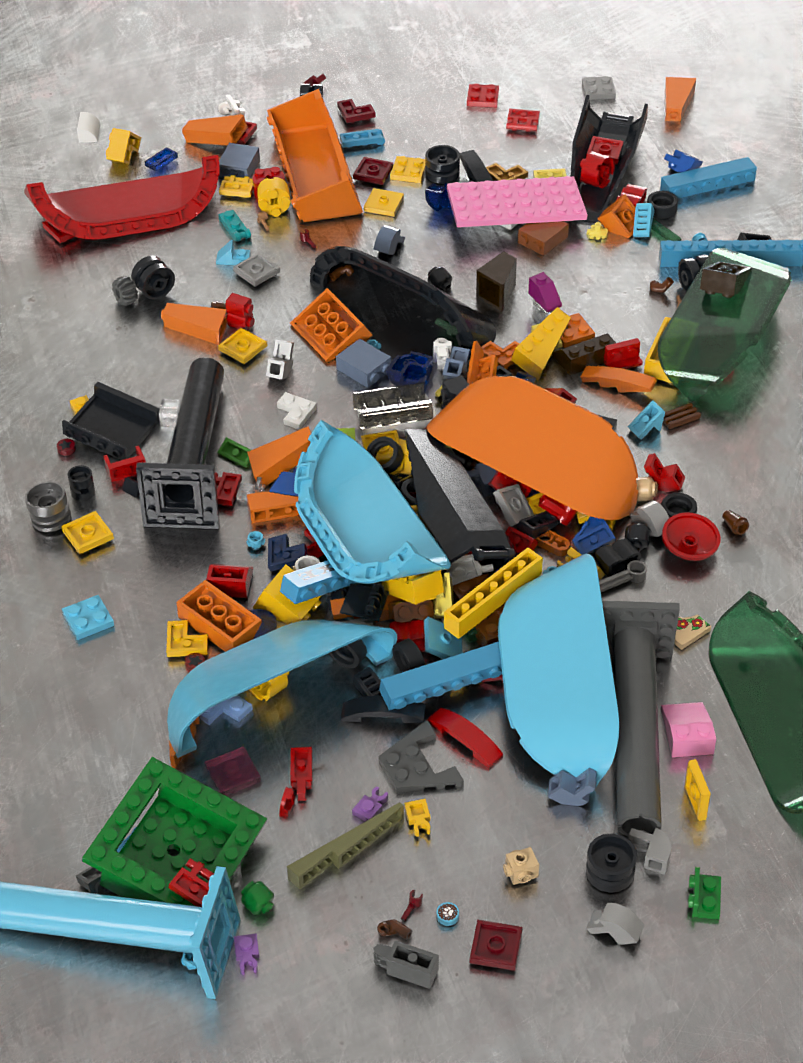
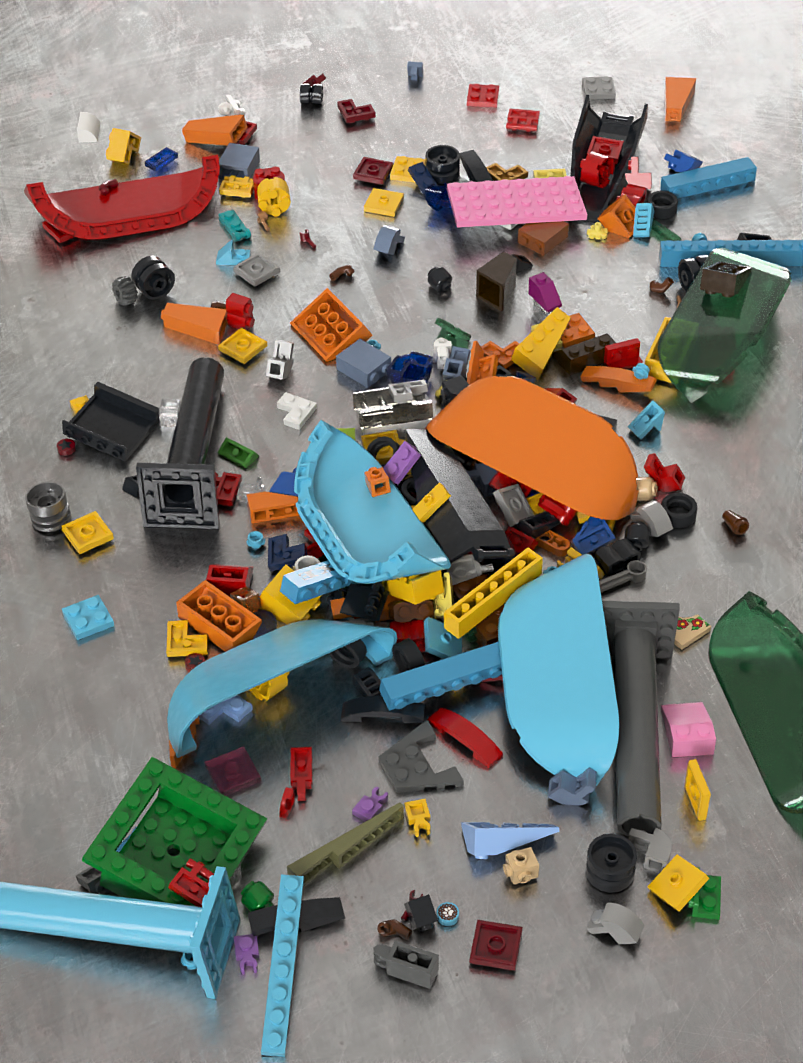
(81, 483): black wheel -> none
(105, 186): none -> dark red arm
(124, 468): red panel -> none
(251, 600): none -> clear orange brick
(278, 455): orange slope -> none
(282, 966): none -> medium azure plate
(312, 915): none -> black slope
(313, 159): orange windscreen -> none
(362, 138): dark azure plate -> none
(376, 476): none -> orange brick
(401, 462): none -> medium lavender bracket
(404, 391): none -> light grey plate
(415, 69): none -> sand blue tile
(421, 176): none -> dark blue plate
(421, 913): none -> black brick
(431, 502): none -> yellow plate
(468, 322): black windscreen -> none
(489, 839): none -> light blue wedge
(522, 263): none -> black slope
(635, 178): none -> brick
(641, 371): none -> medium azure plate
(678, 882): none -> yellow plate
(679, 413): reddish brown tile -> none
(691, 536): red dish -> none

